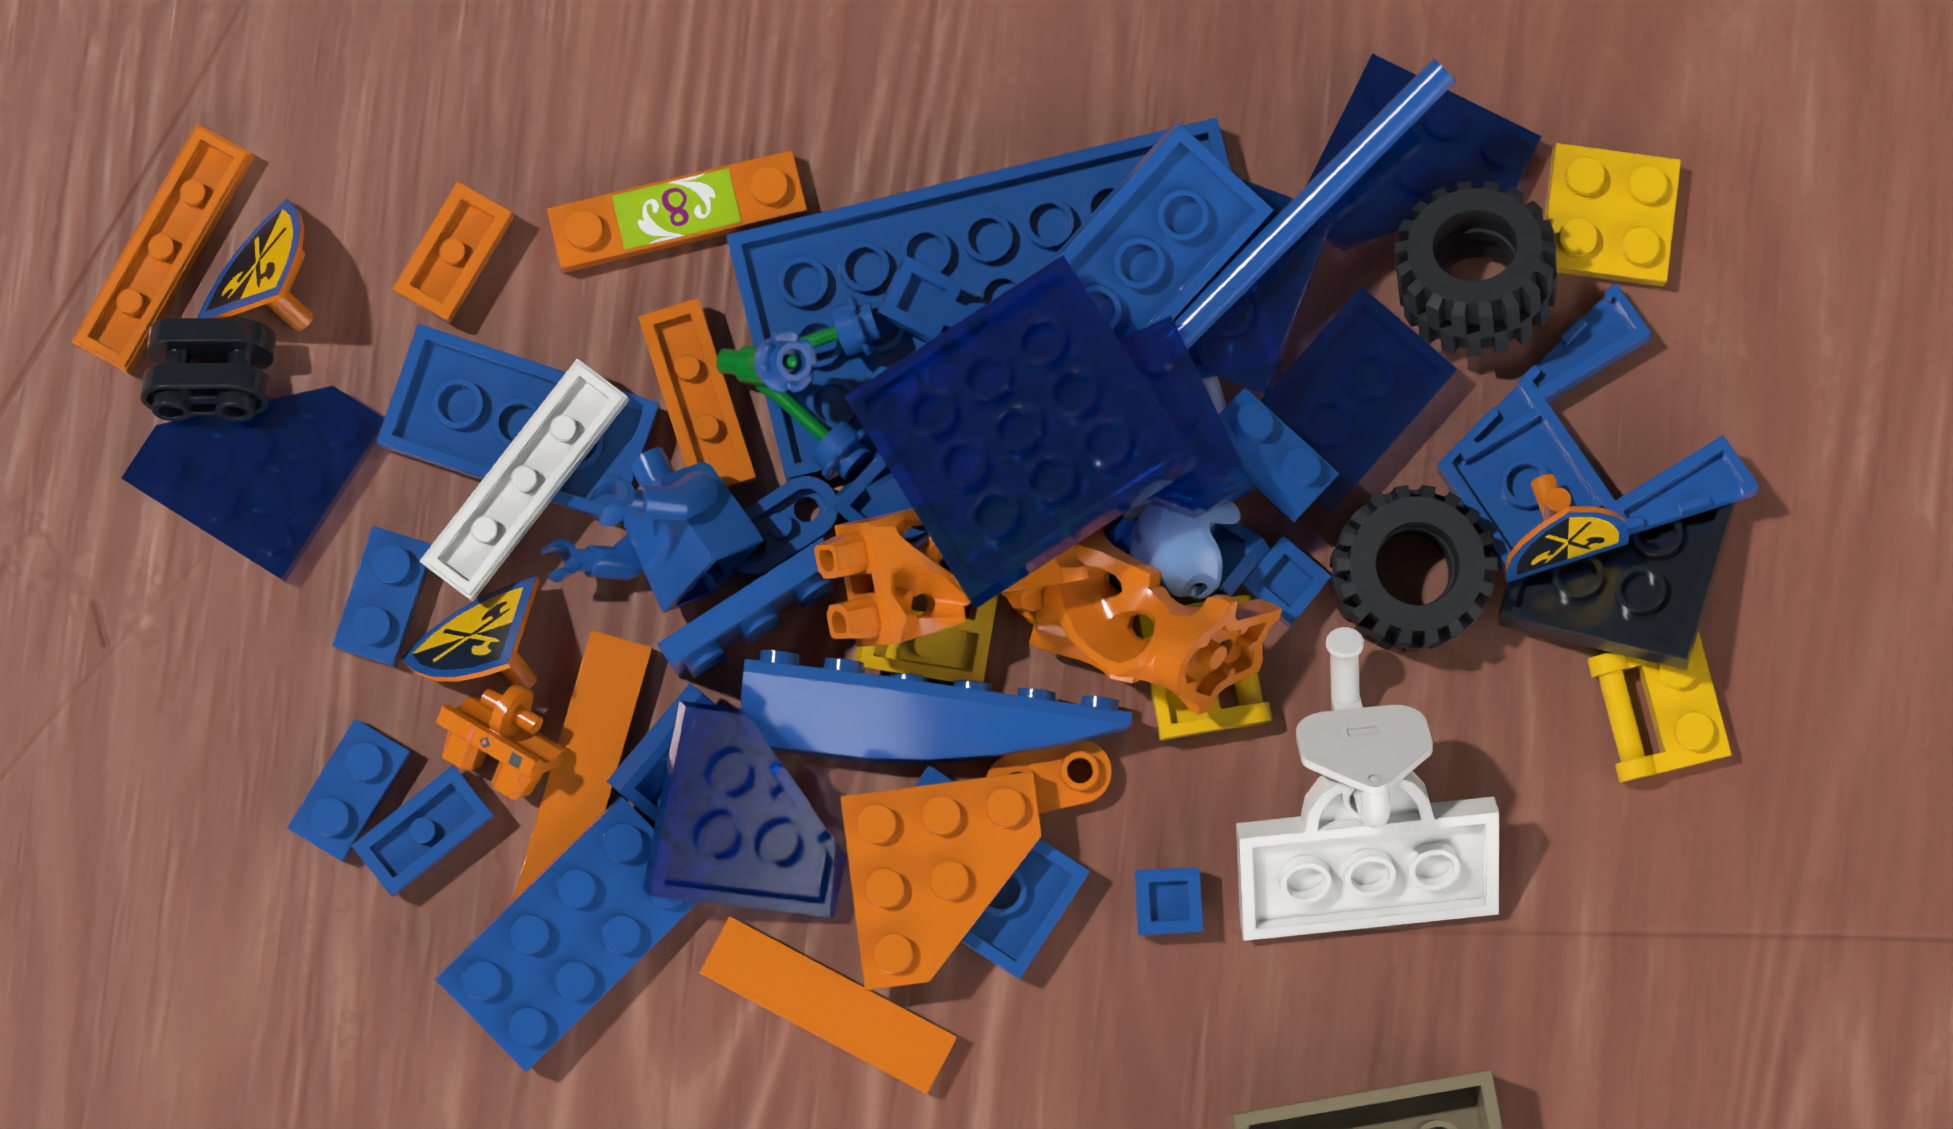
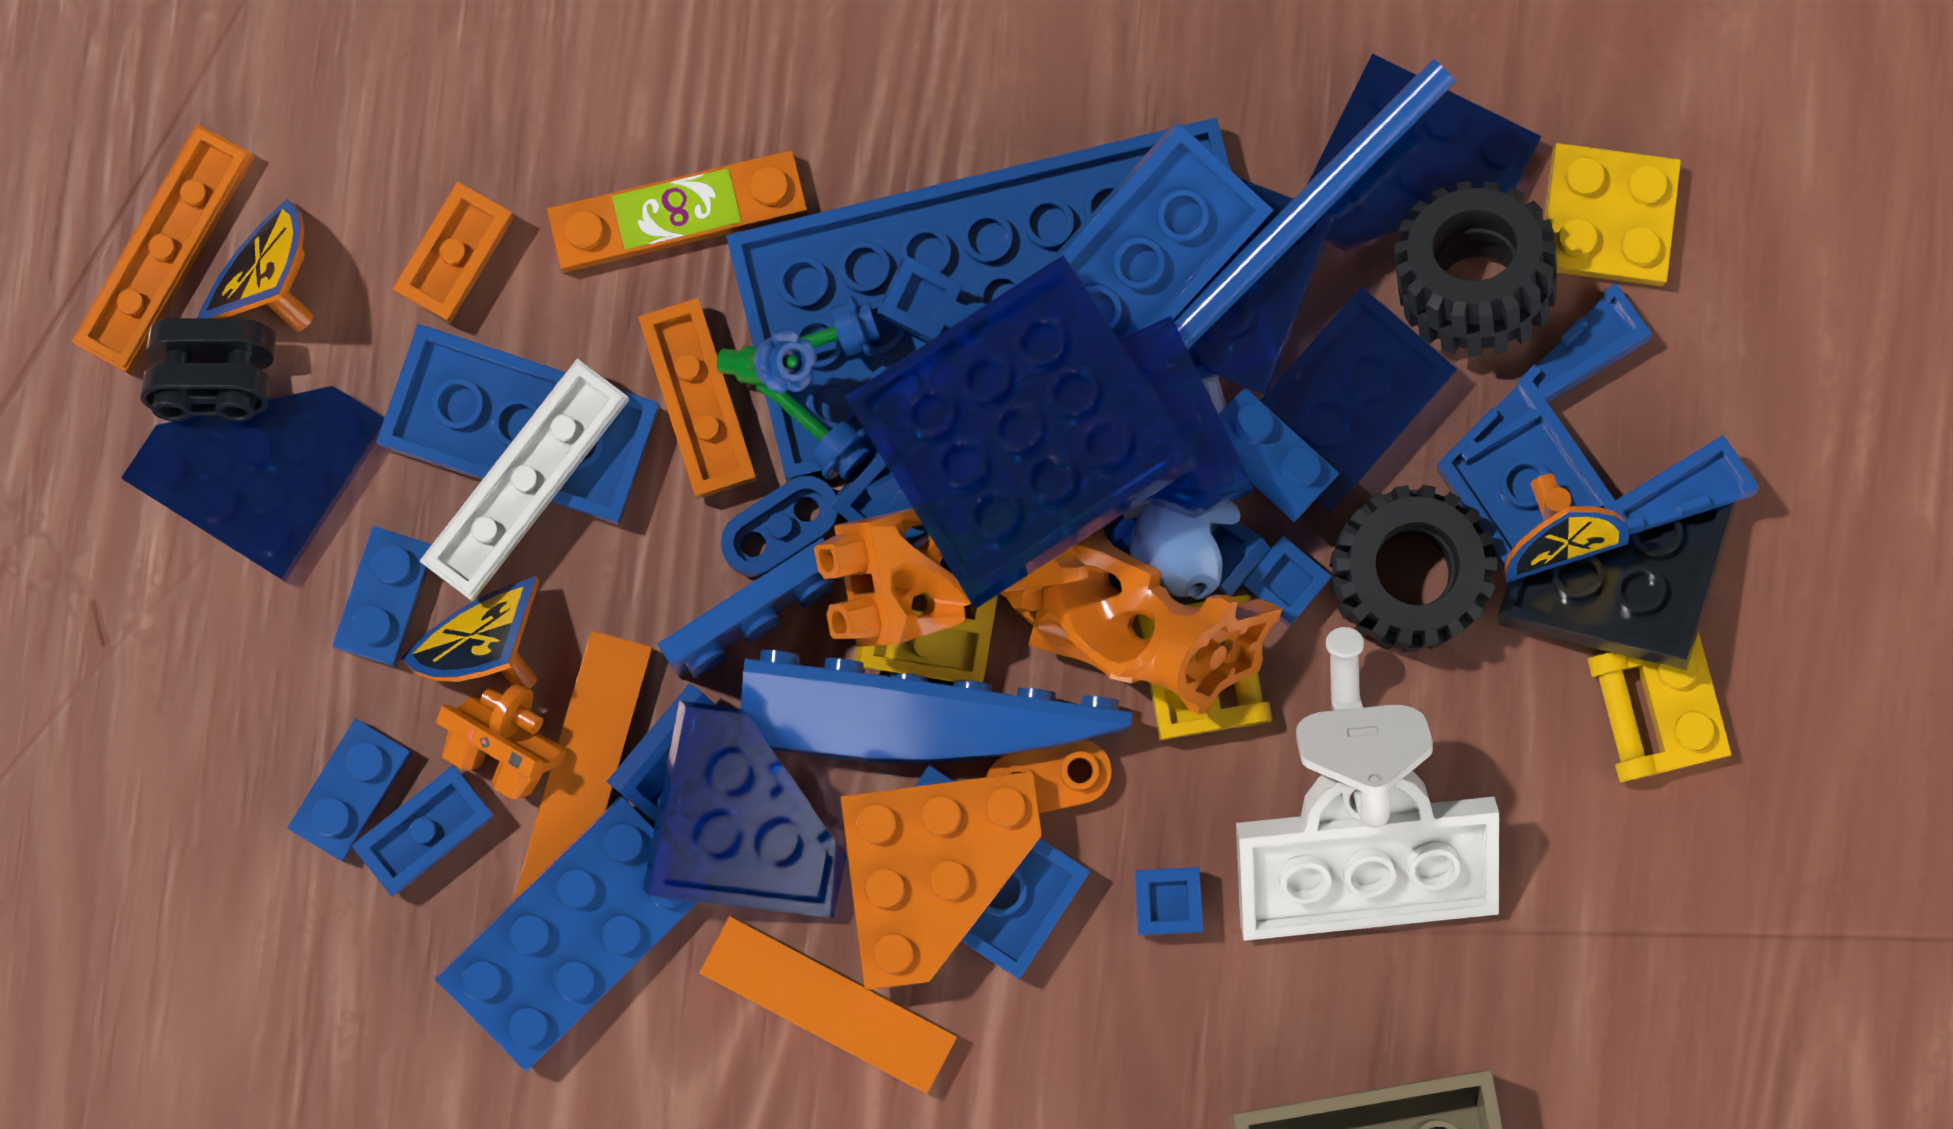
(678, 529): blue torso -> none

